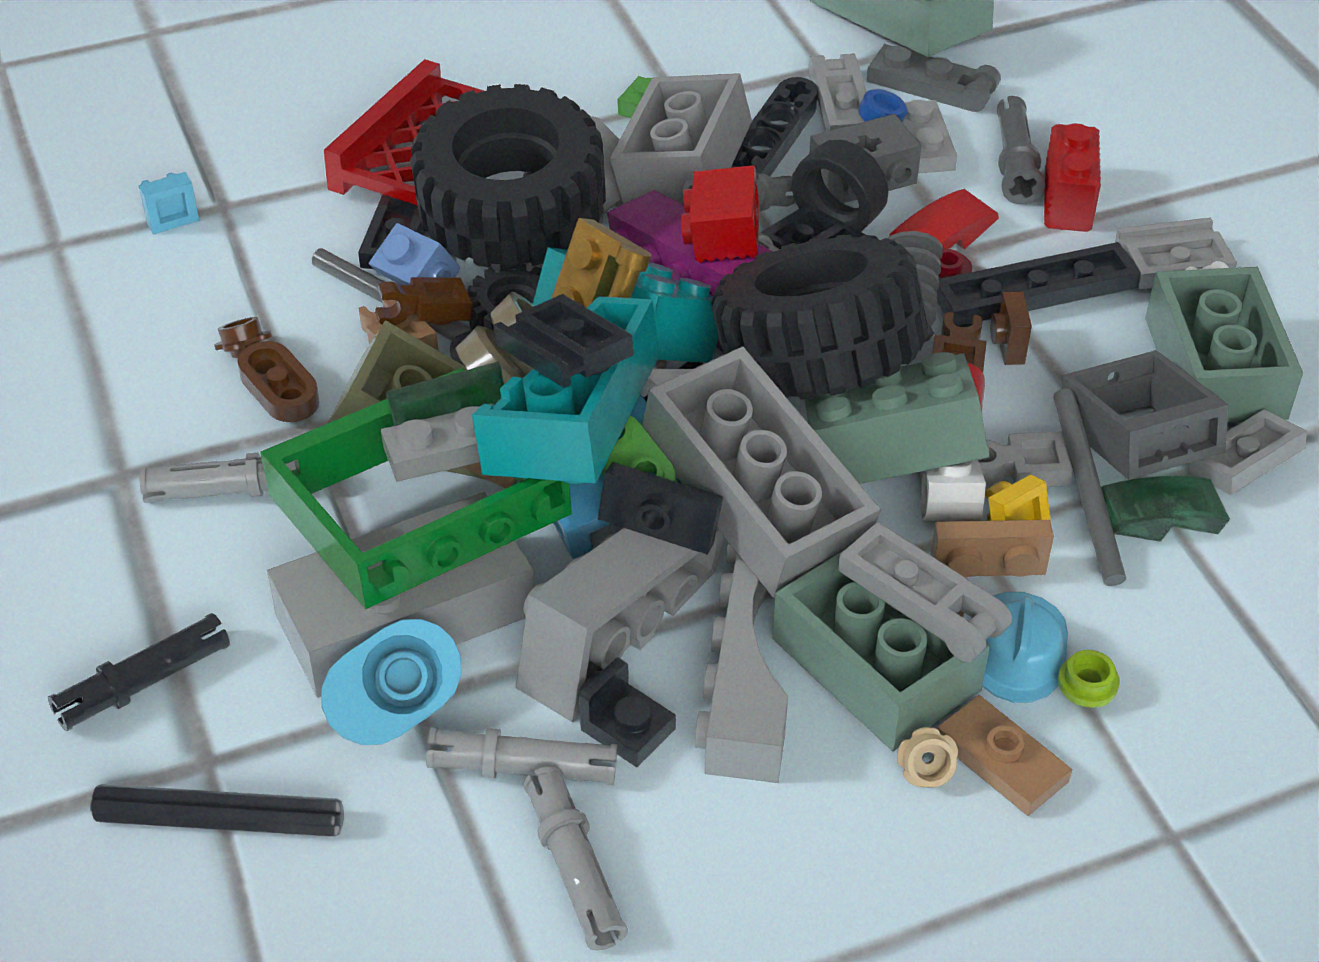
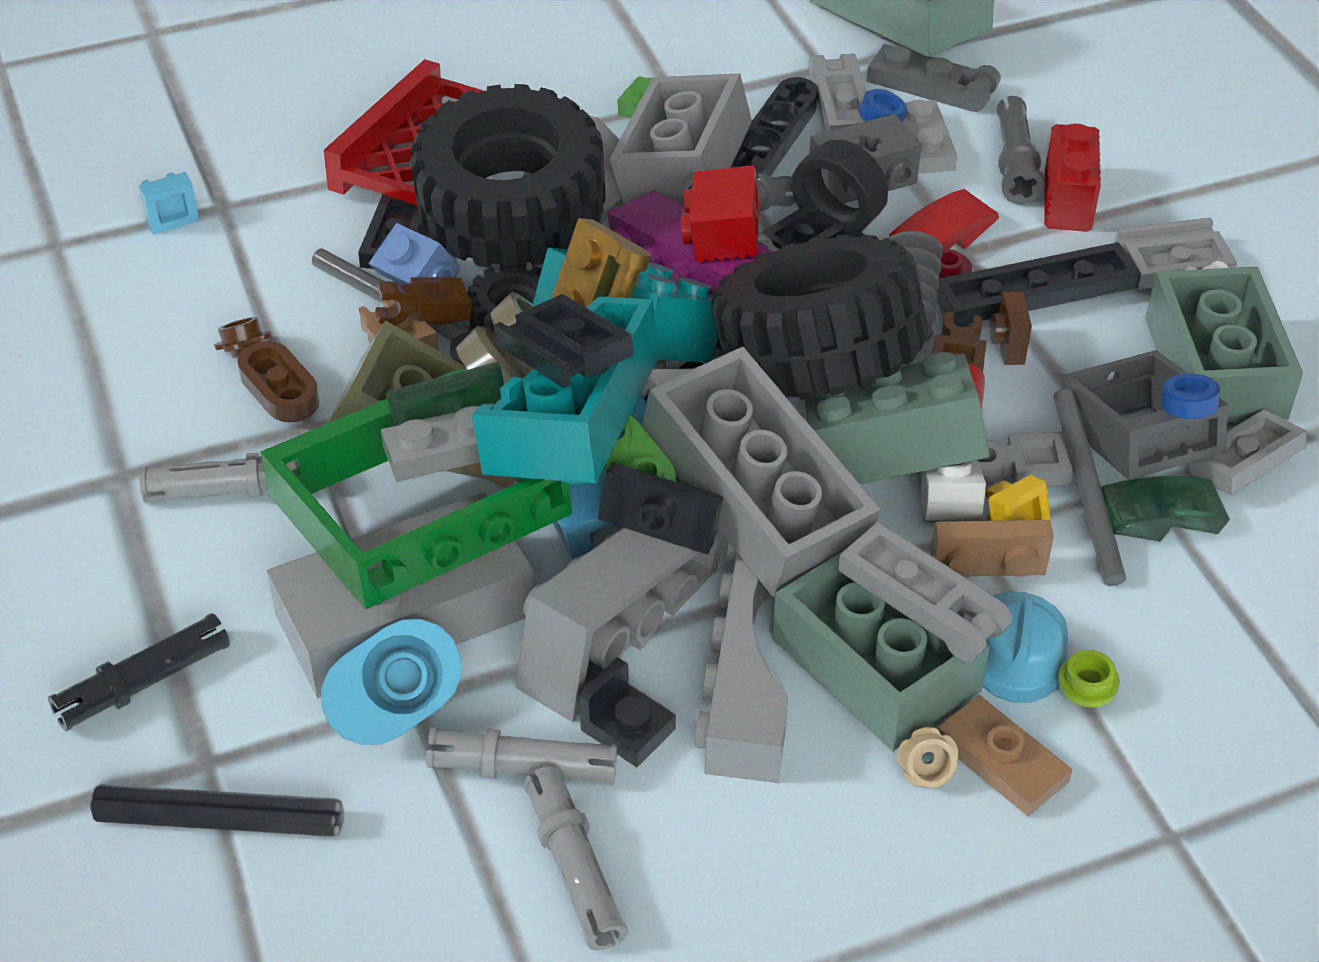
(1190, 396): none -> blue tile

